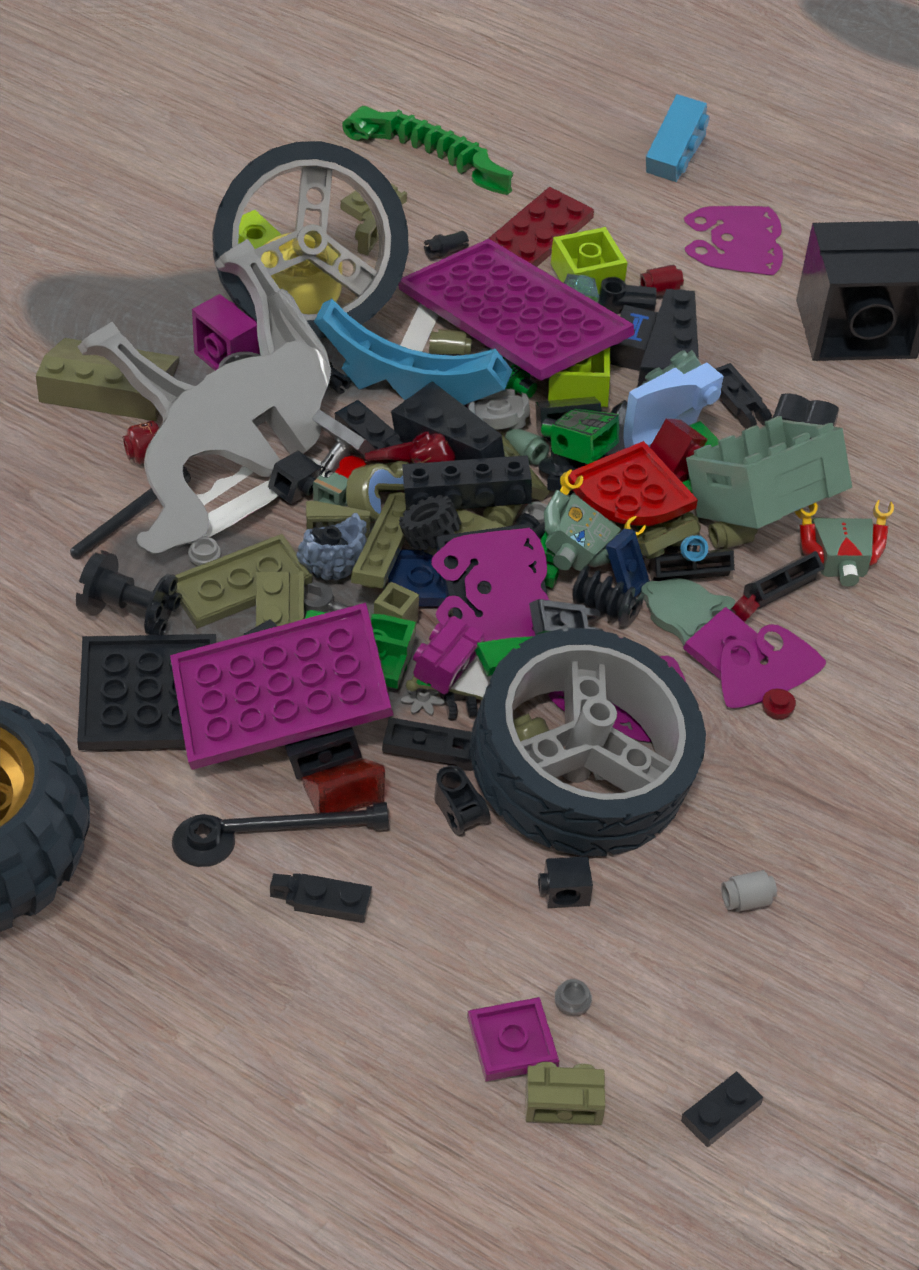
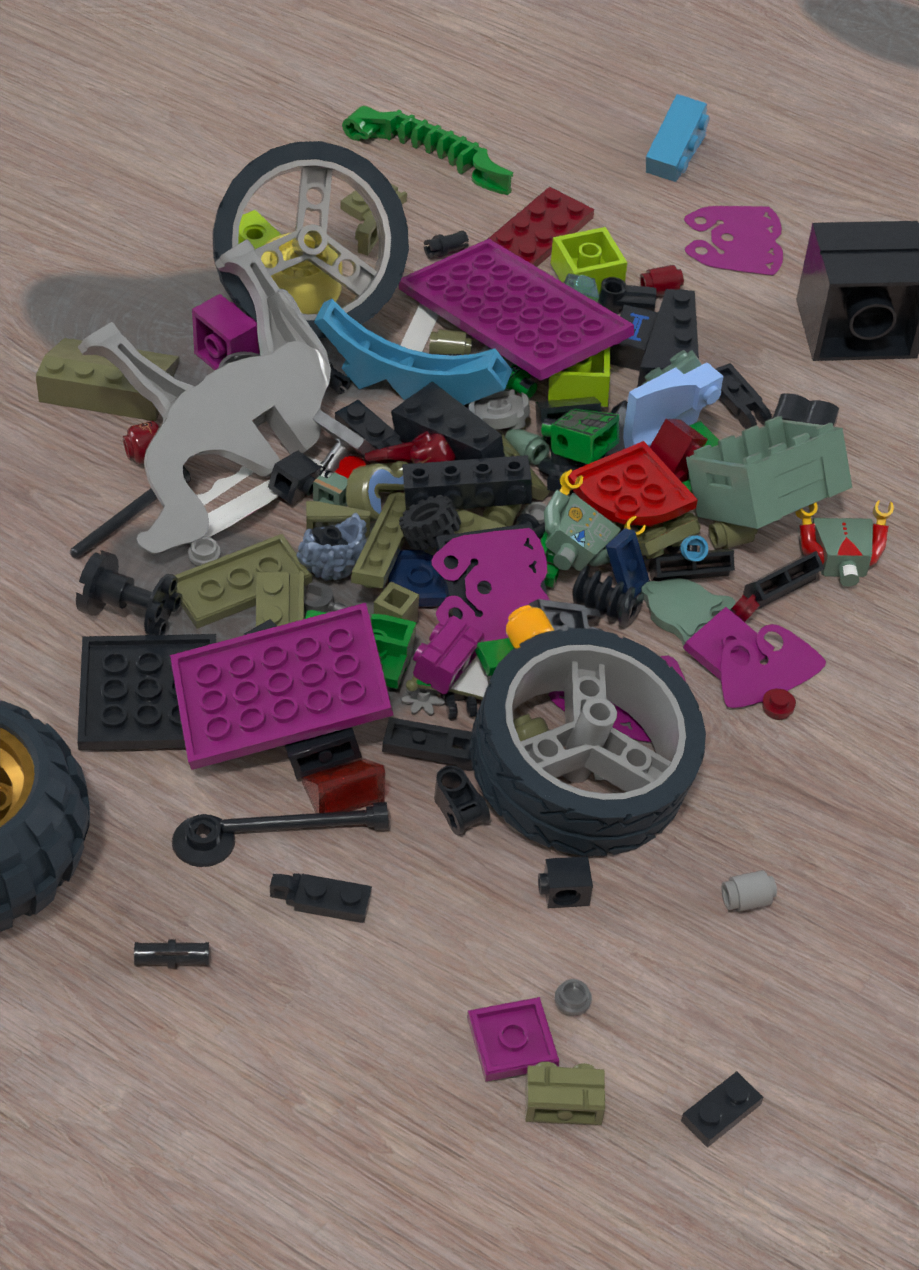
(145, 953): none -> black pin
(526, 623): none -> light orange head

